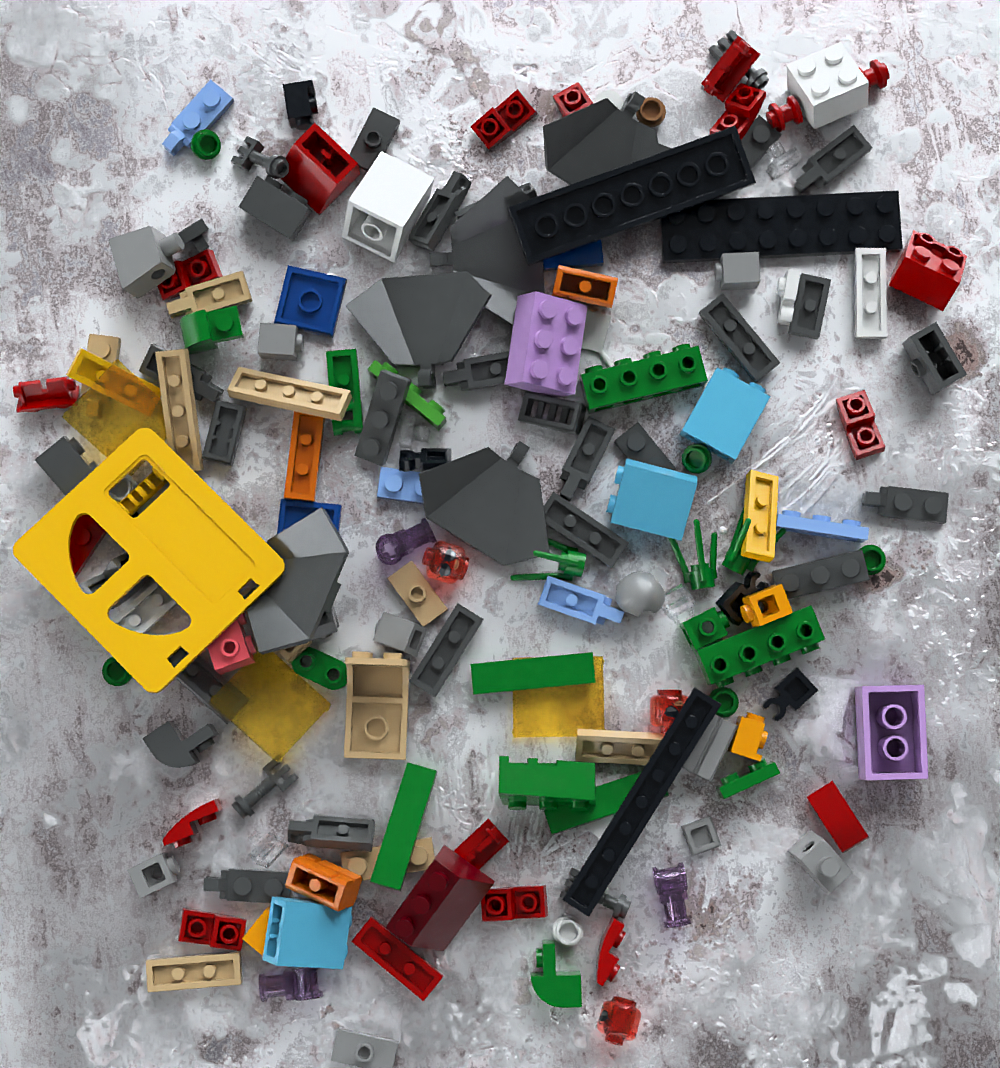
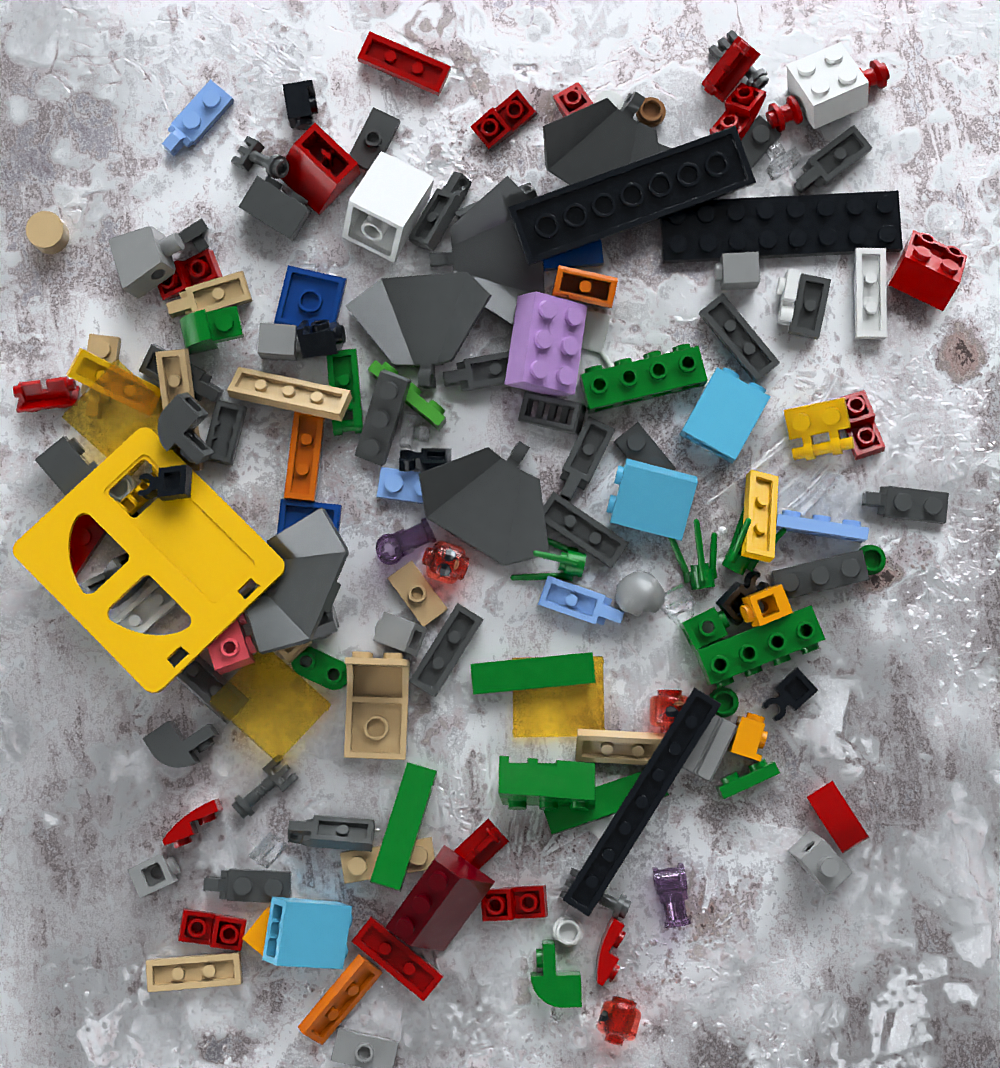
(47, 232): none -> tan piece
(114, 673): green plate -> none
(170, 484): none -> black plate
(177, 426): none -> dark grey brick
(205, 144): green plate -> none
(293, 984): clear purple connector -> none
(320, 338): none -> black brick
(323, 882): orange brick -> none
(340, 999): none -> orange plate
(404, 63): none -> red plate
(696, 458): green plate -> none
(701, 835): light grey tile -> none
(818, 419): none -> yellow plate
(891, 732): lavender brick -> none
(933, 359): dark grey brick -> none

